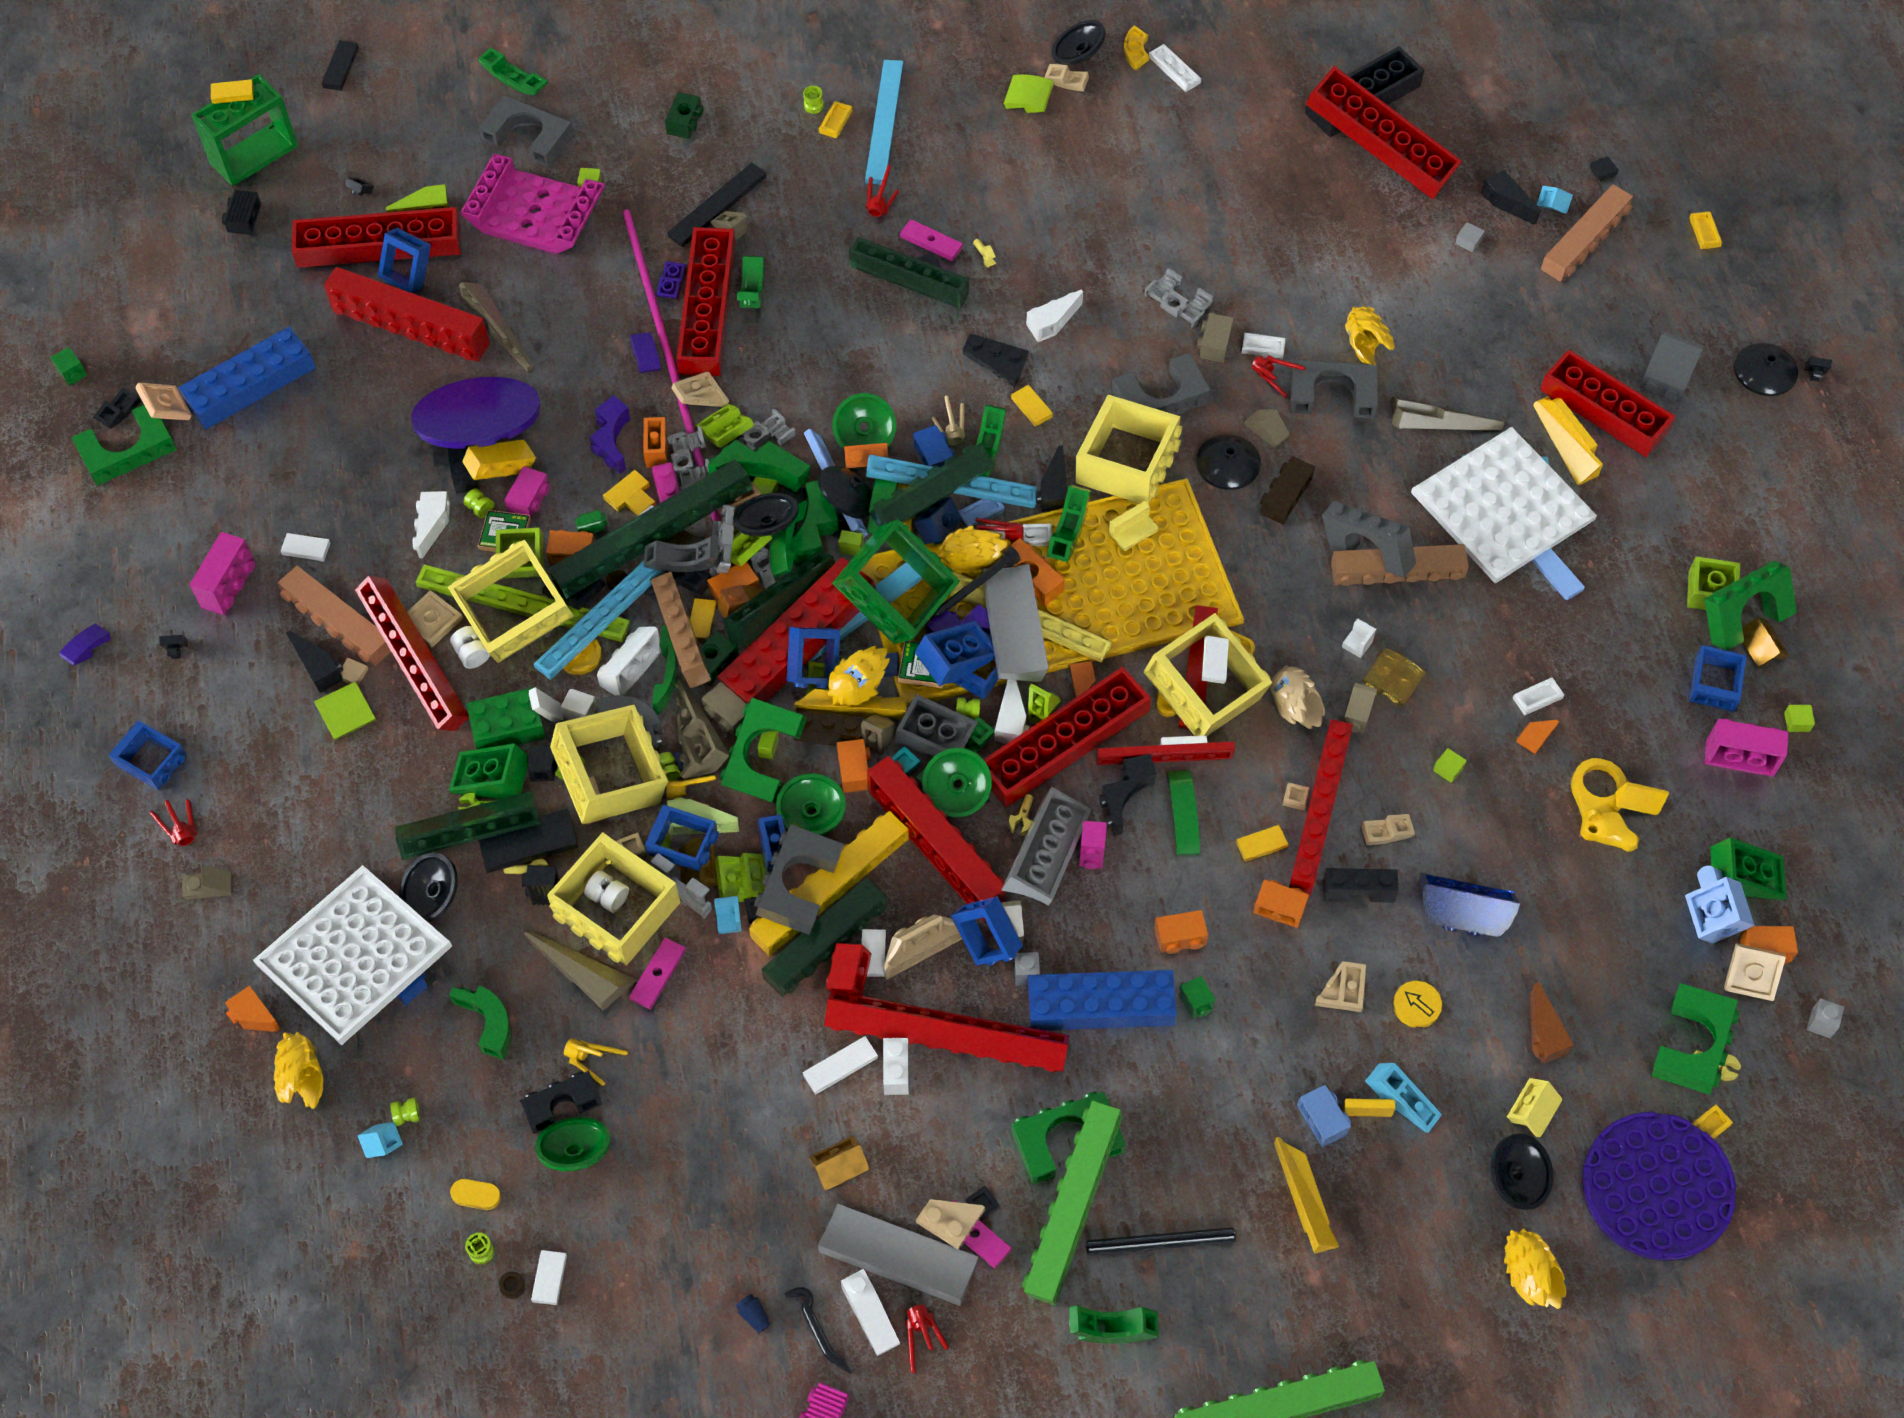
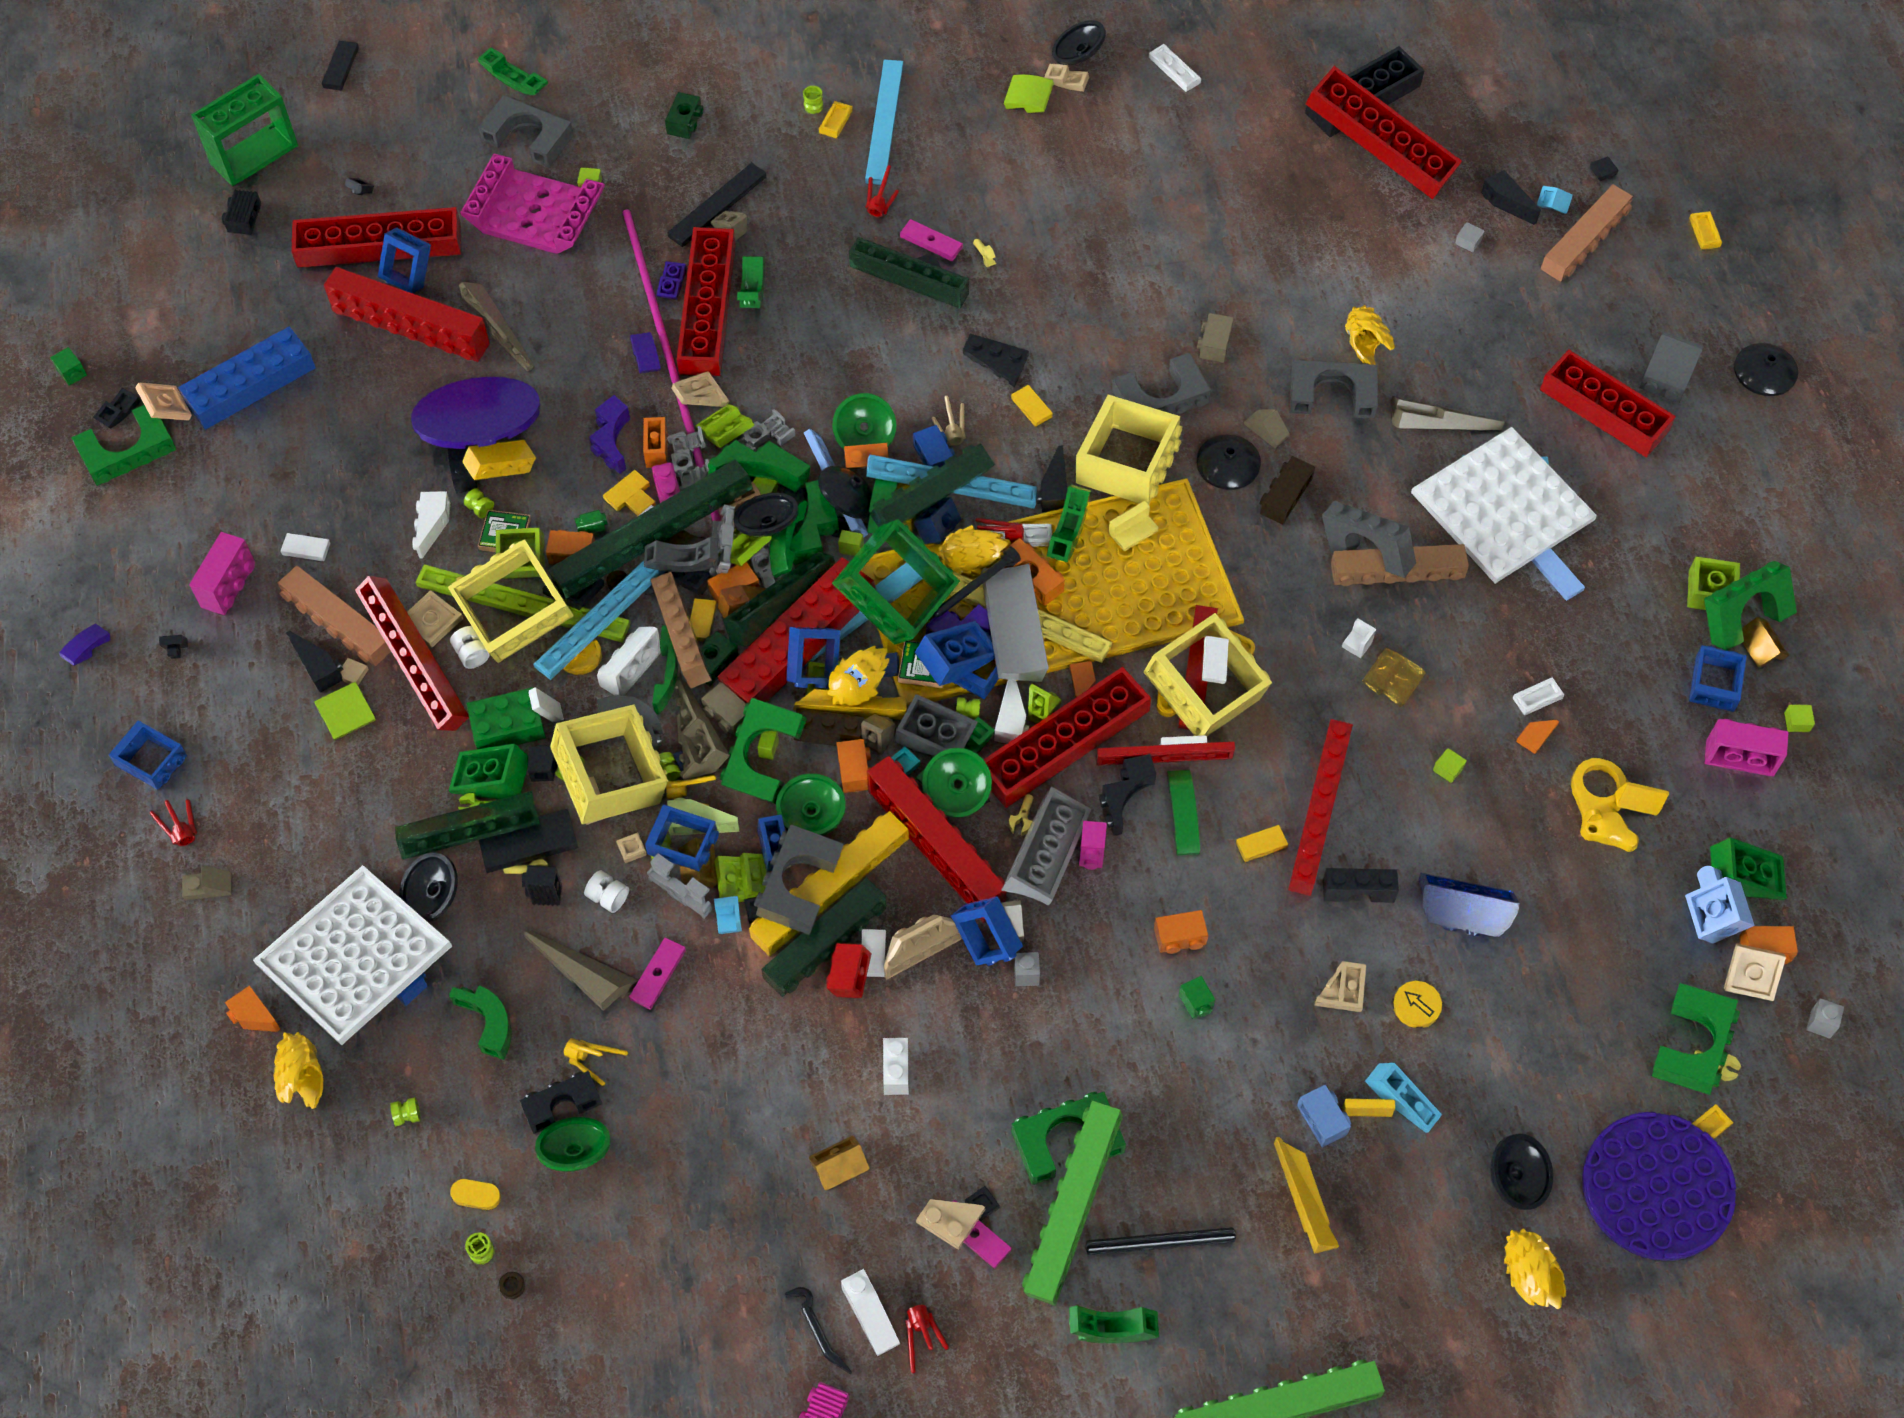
(232, 91): yellow tile -> none
(380, 1140): medium azure panel -> none
(426, 198): lime slope -> none
(527, 492): dark pink brick -> none
(549, 1277): white tile -> none
(572, 886): light yellow window -> none
(578, 705): white panel -> none
(753, 1313): dark blue cone -> none
(840, 1065): white tile -> none
(898, 1254): light grey arch -> none
(947, 1031): red brick -> none
(981, 509): light blue tile -> none
(992, 432): green arch -> none
(1051, 317): white slope -> none
(1102, 1000): blue brick -> none
(1134, 47): yellow tile -> none
(1165, 293): light grey piece -> none
(1263, 345): white tile -> none
(1265, 368): red plant -> none
(1281, 903): orange brick -> none
(1296, 796): tan tile -> none
(1297, 697): tan head -> none
(1360, 707): dark tan slope -> none
(1389, 830): tan slope -> none
(1535, 1106): light yellow panel -> none
(1547, 1031): dark orange slope -> none
(1570, 439): yellow wedge -> none
(1818, 367): black tile -> none

